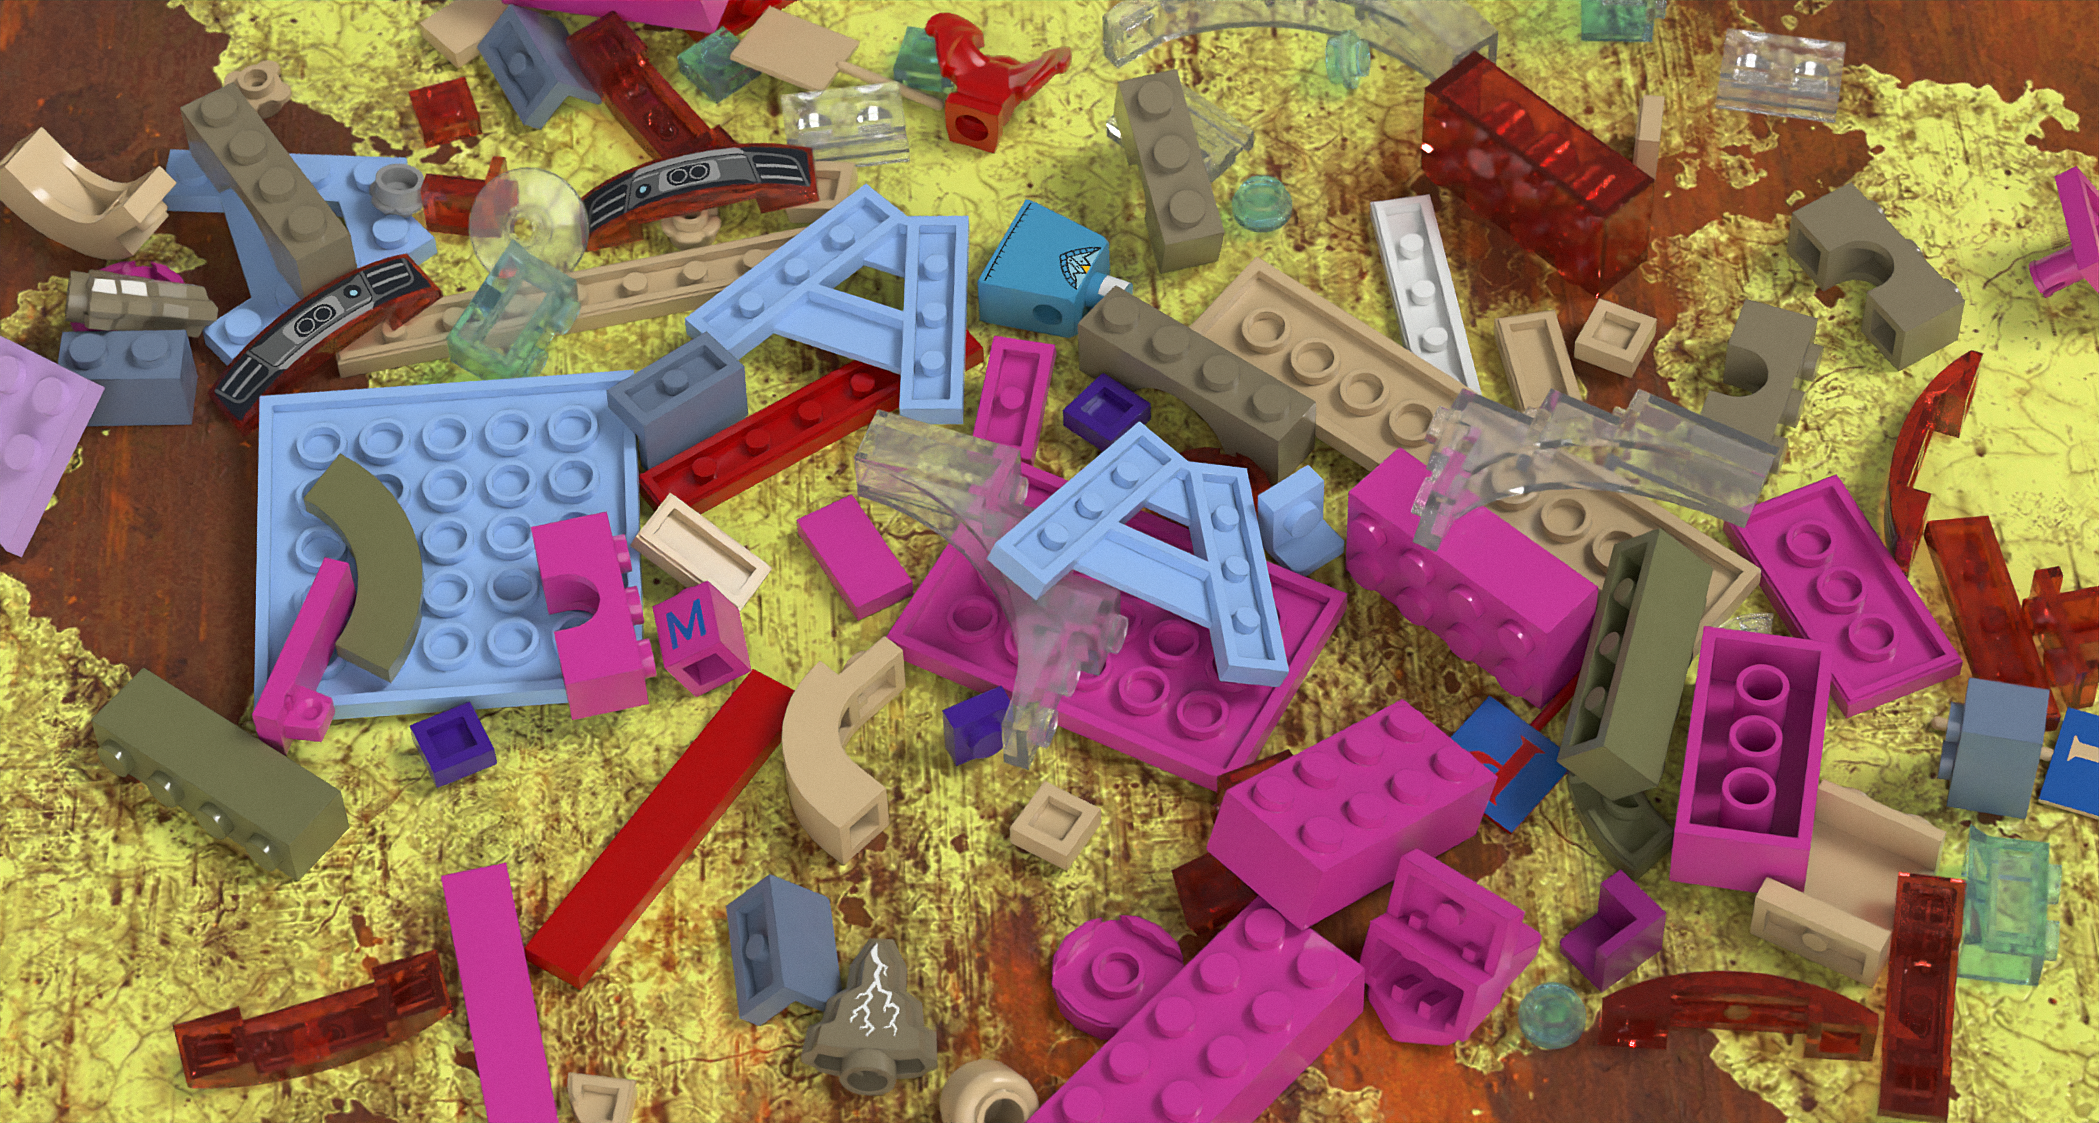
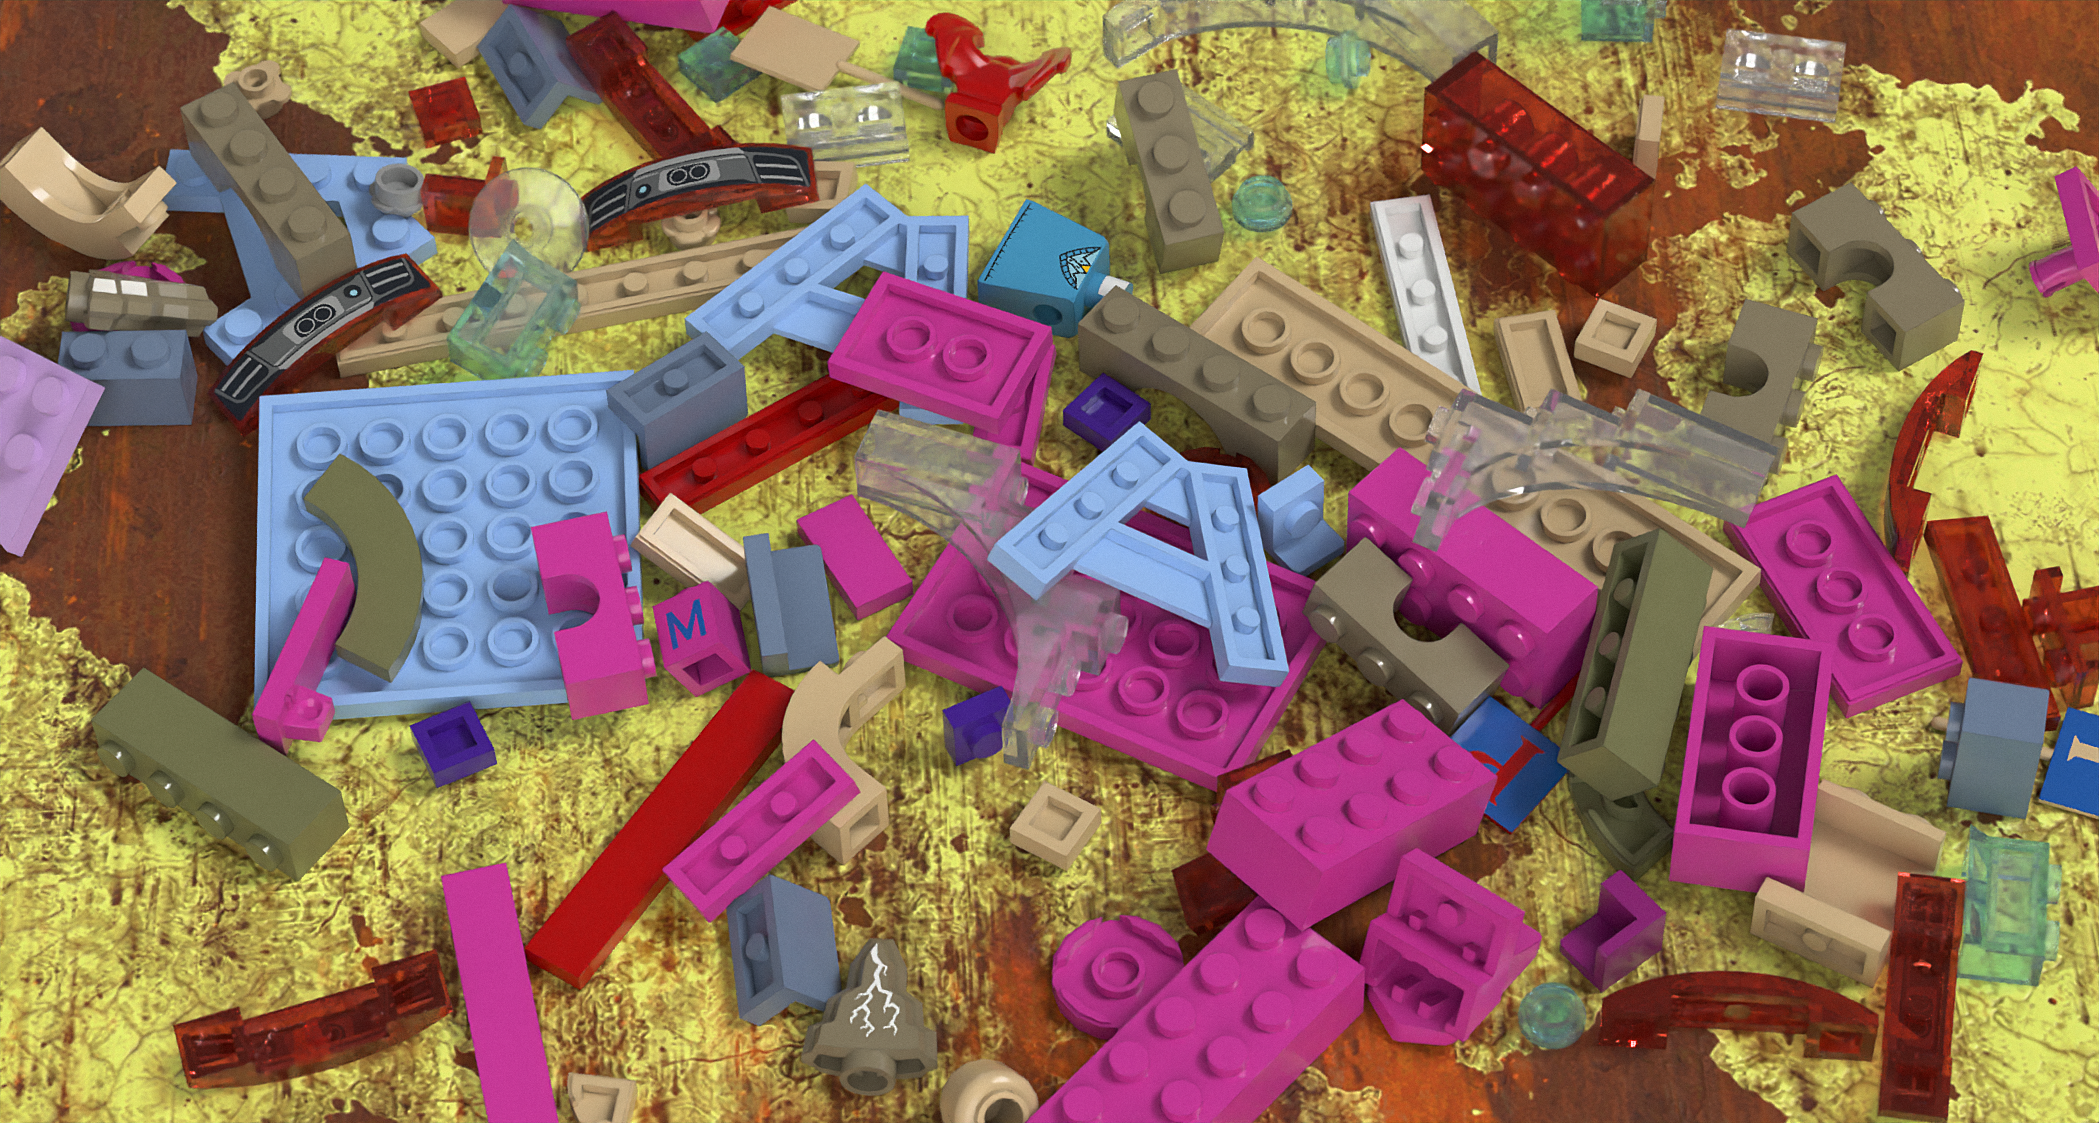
(761, 830): none -> dark pink hinge
(790, 607): none -> sand blue panel
(940, 352): none -> dark pink plate
(1356, 611): none -> dark tan arch

